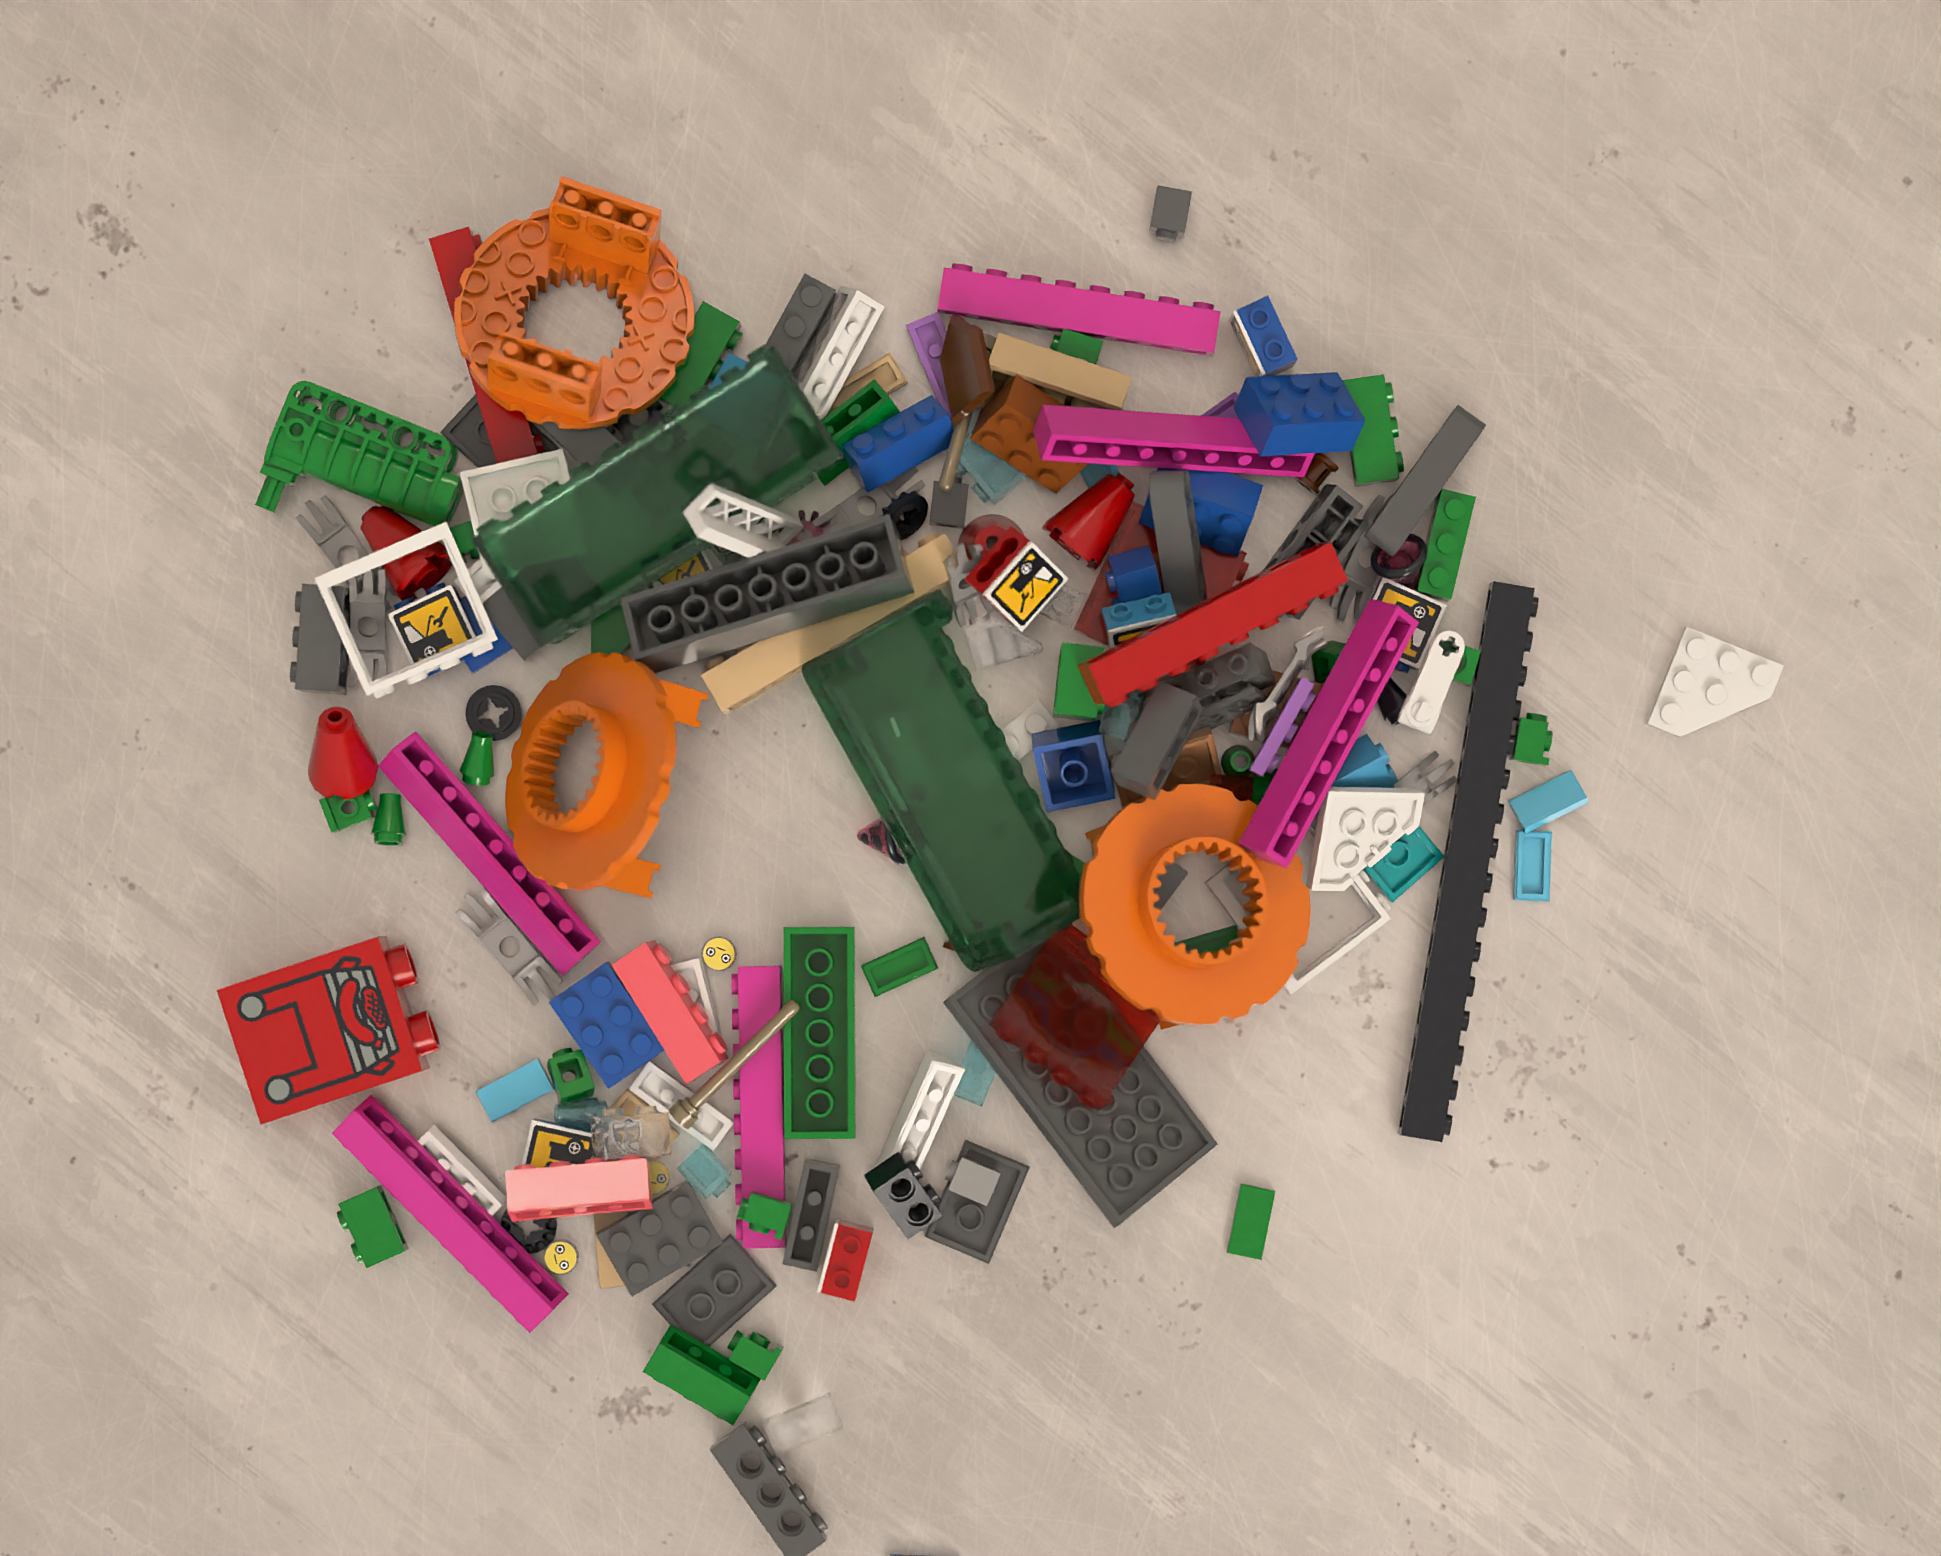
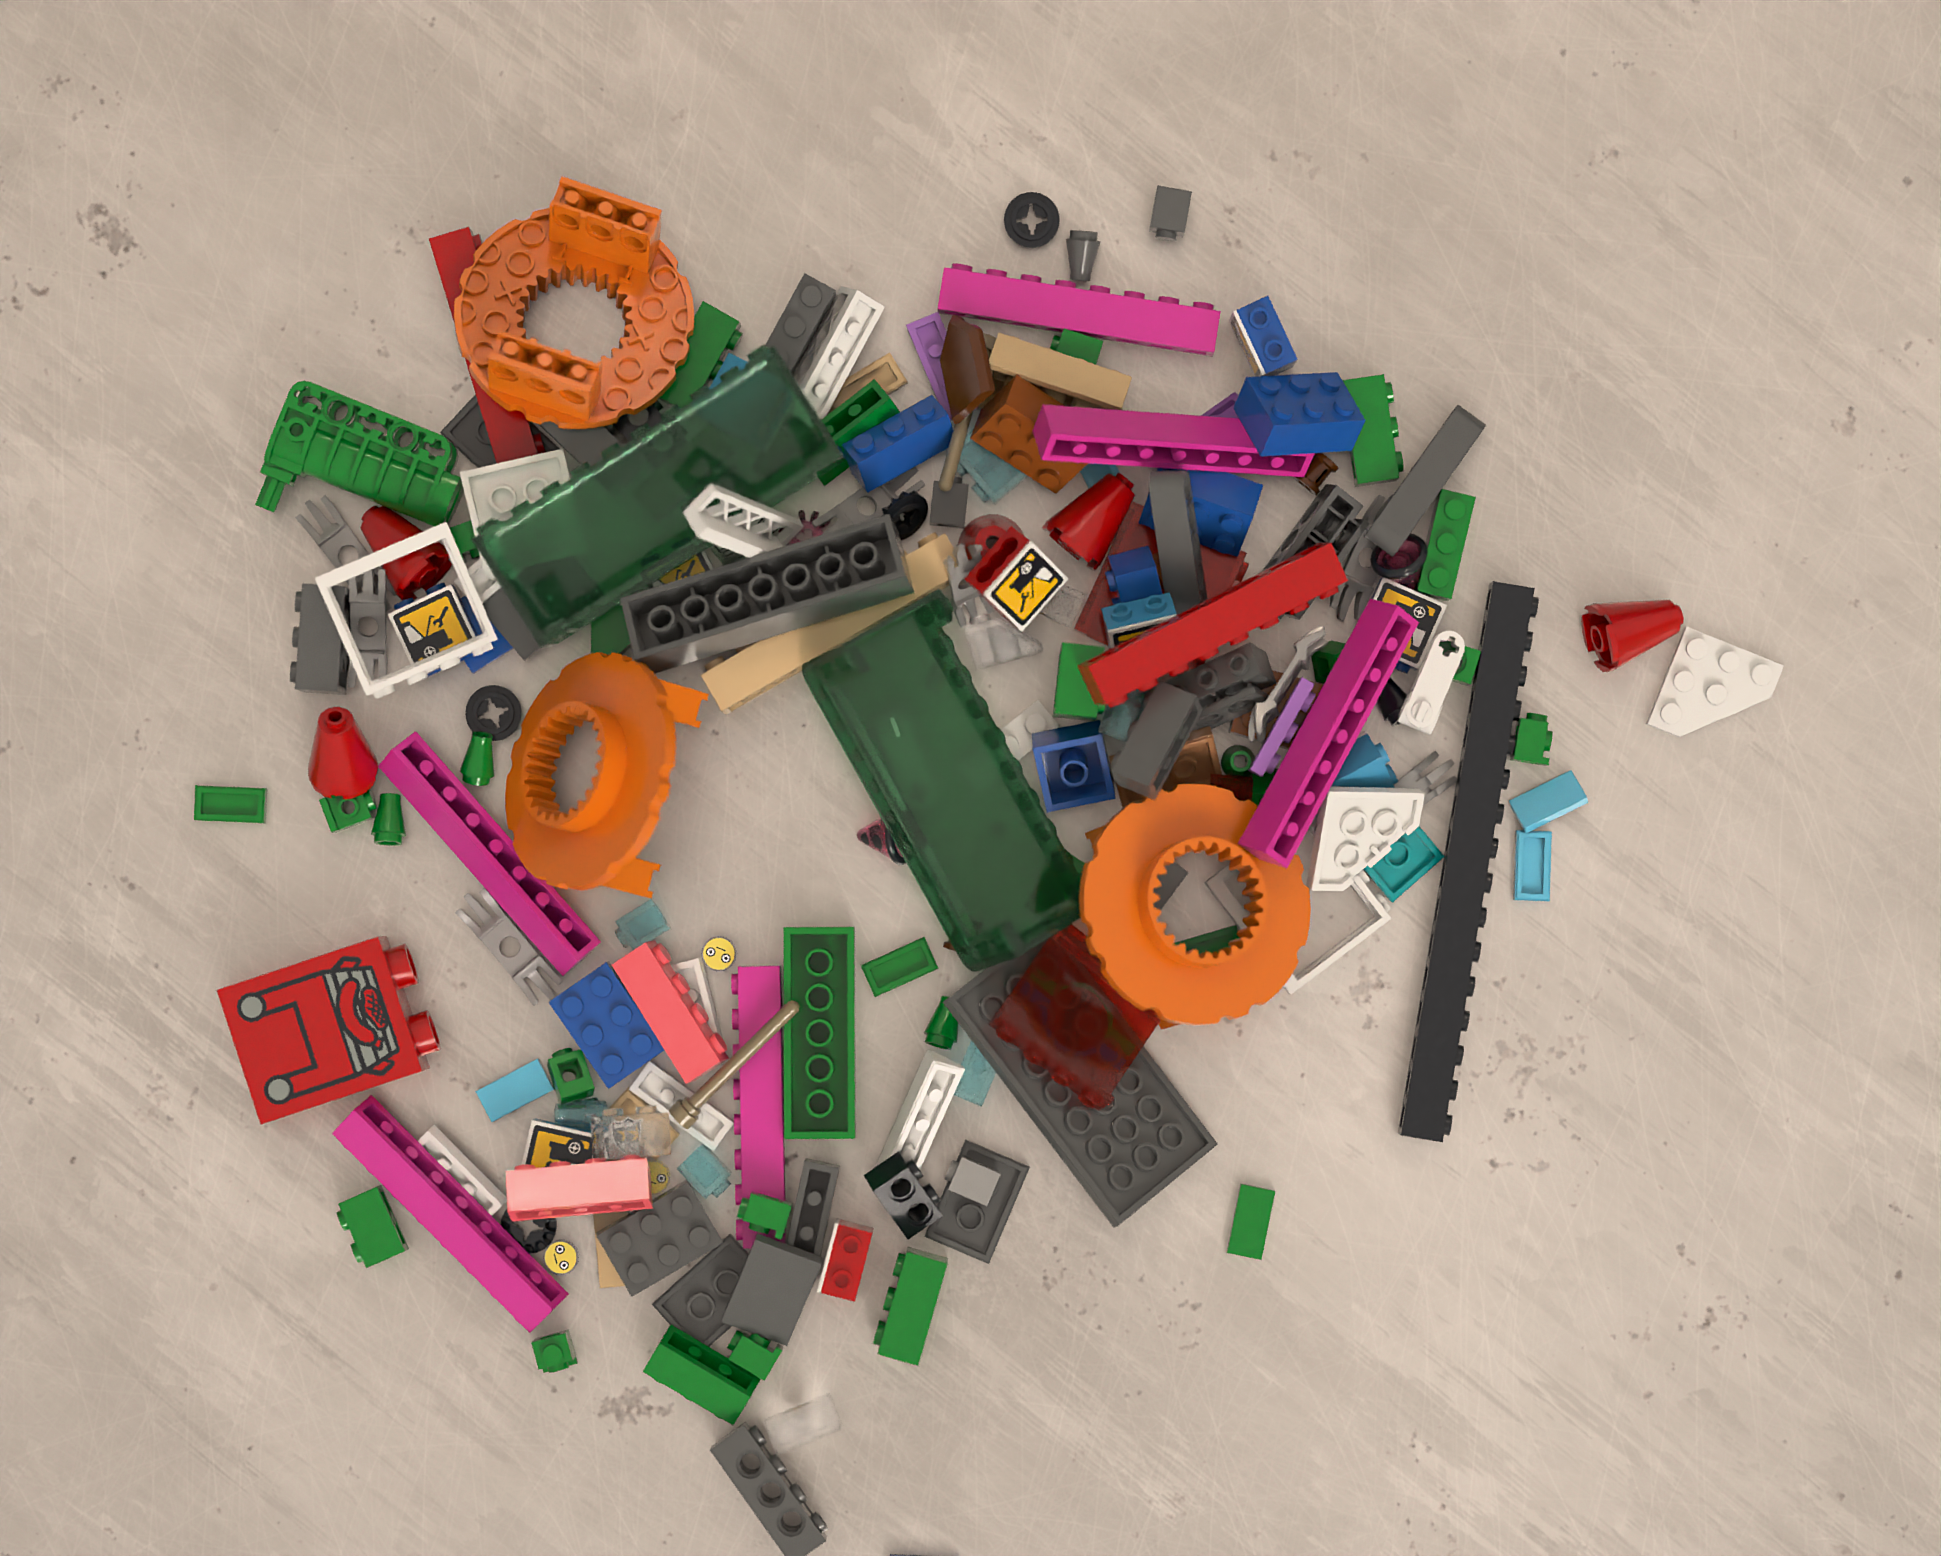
(230, 804): none -> green tile
(554, 1351): none -> green brick
(641, 925): none -> clear light blue brick
(772, 1289): none -> dark grey tile
(910, 1305): none -> green brick
(942, 1028): none -> green cone
(1018, 210): none -> black gear
(1082, 252): none -> dark grey cone
(1628, 629): none -> red cone

